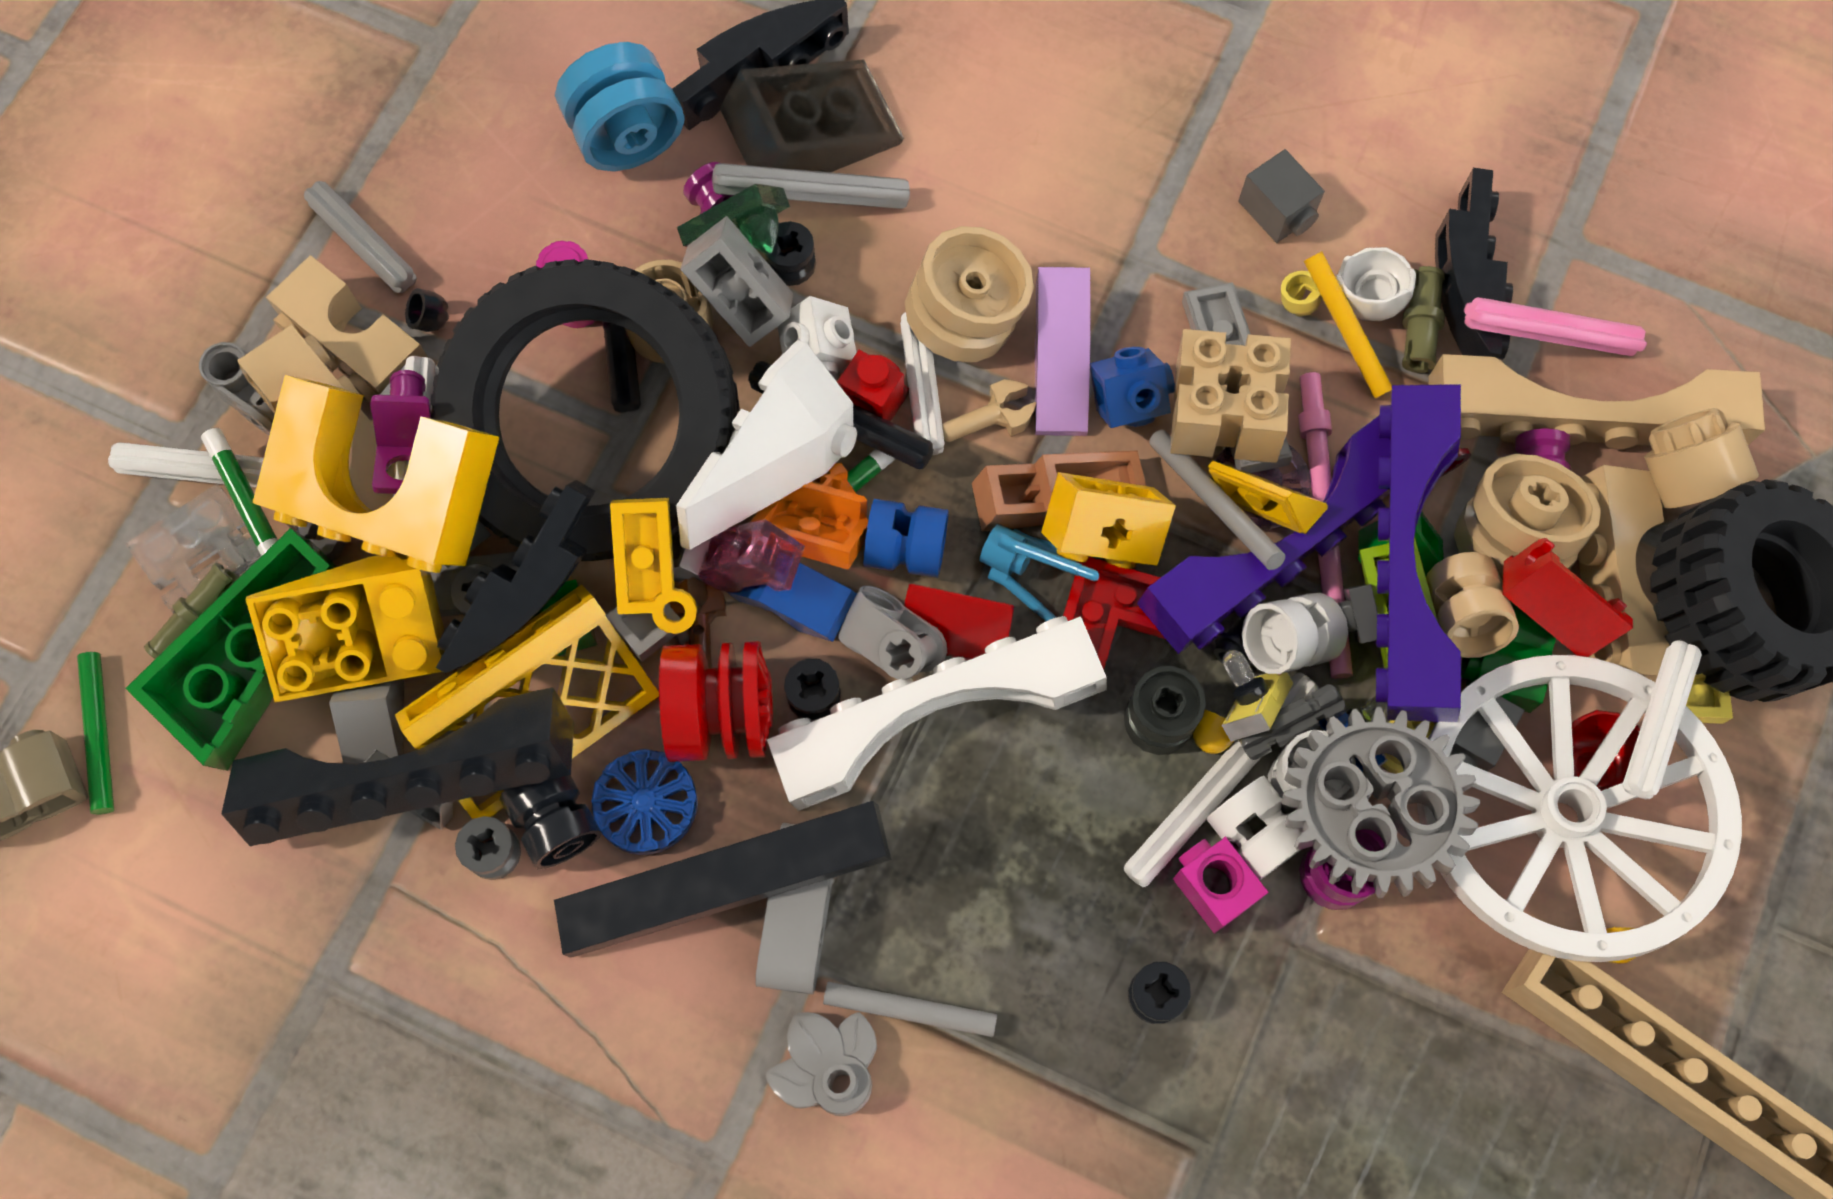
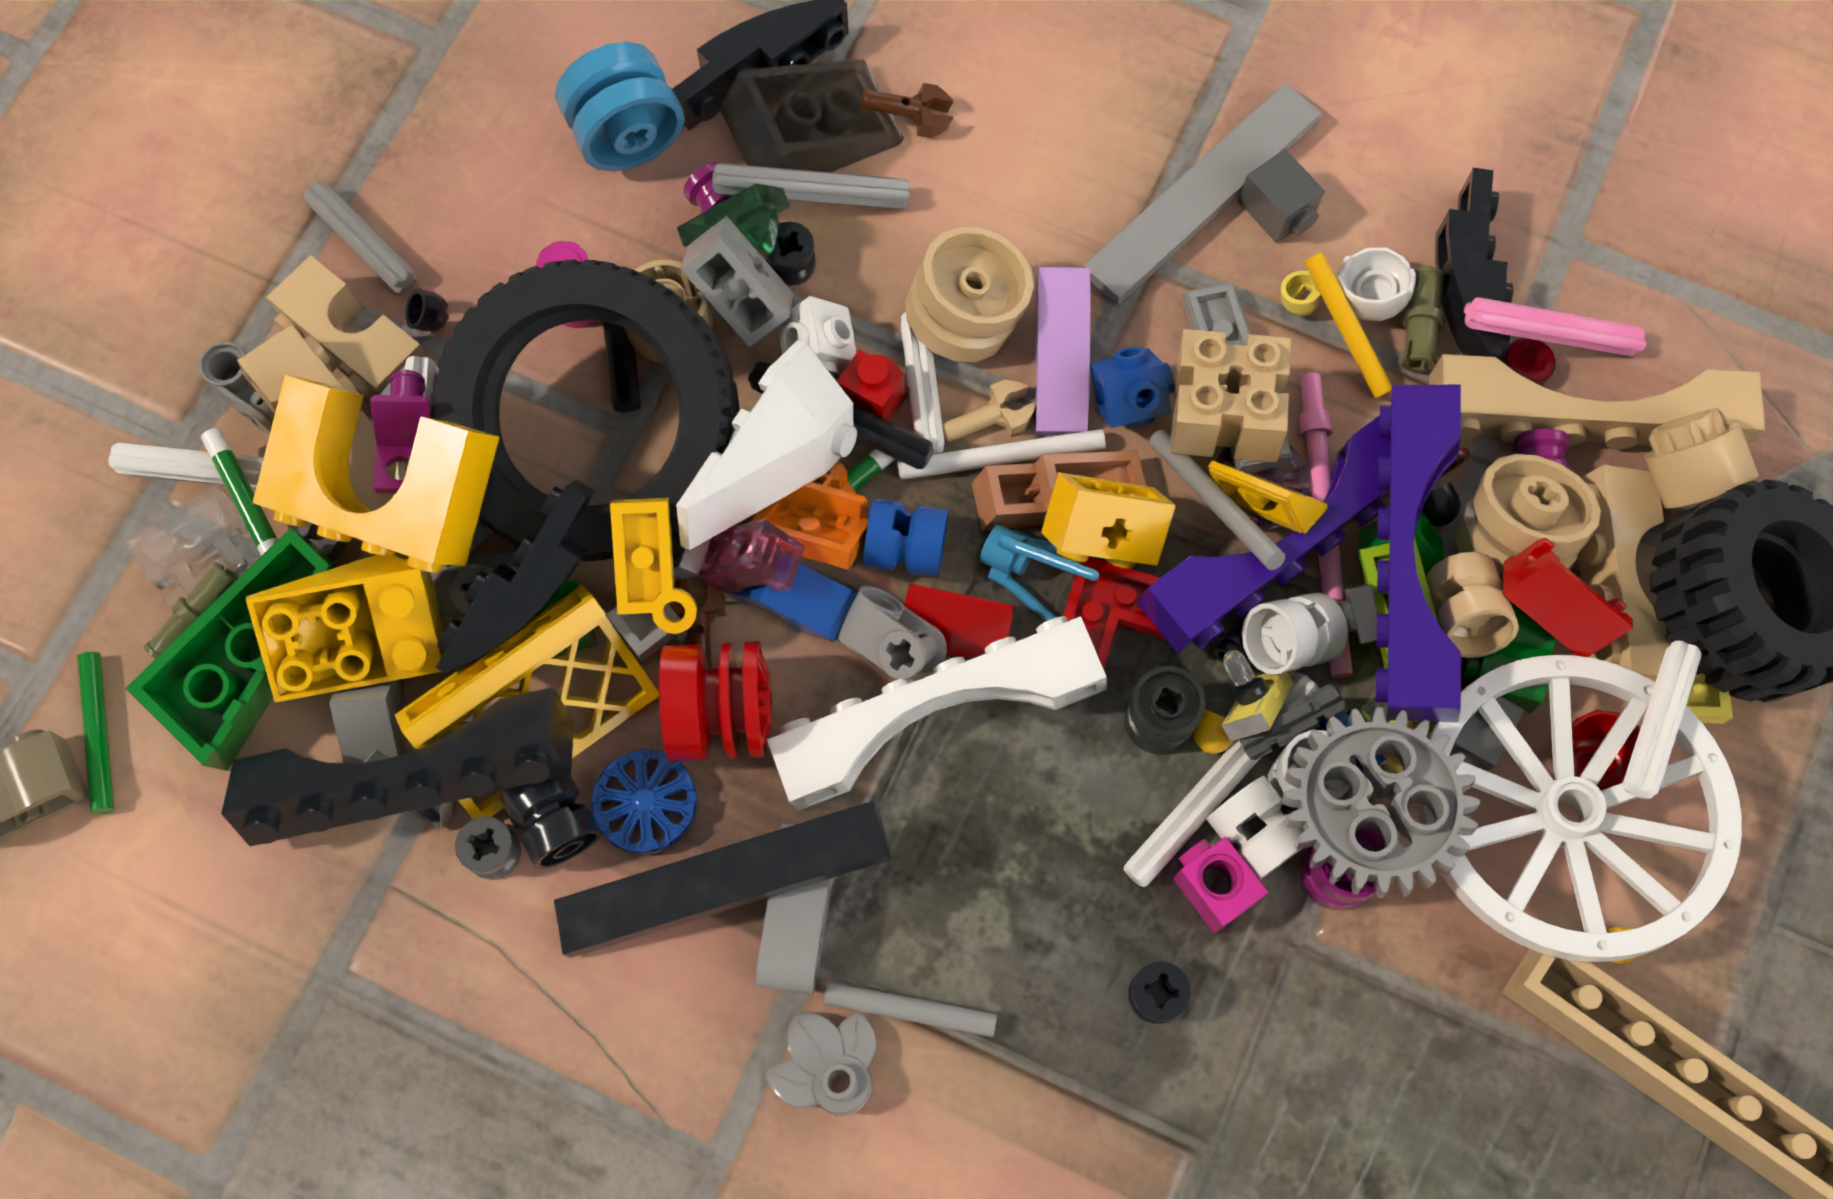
(817, 697): black wheel -> none
(915, 108): none -> reddish brown bar
(1005, 453): none -> white bar
(1200, 194): none -> light grey tile
(1442, 505): none -> black hinge
(1531, 360): none -> dark red tile

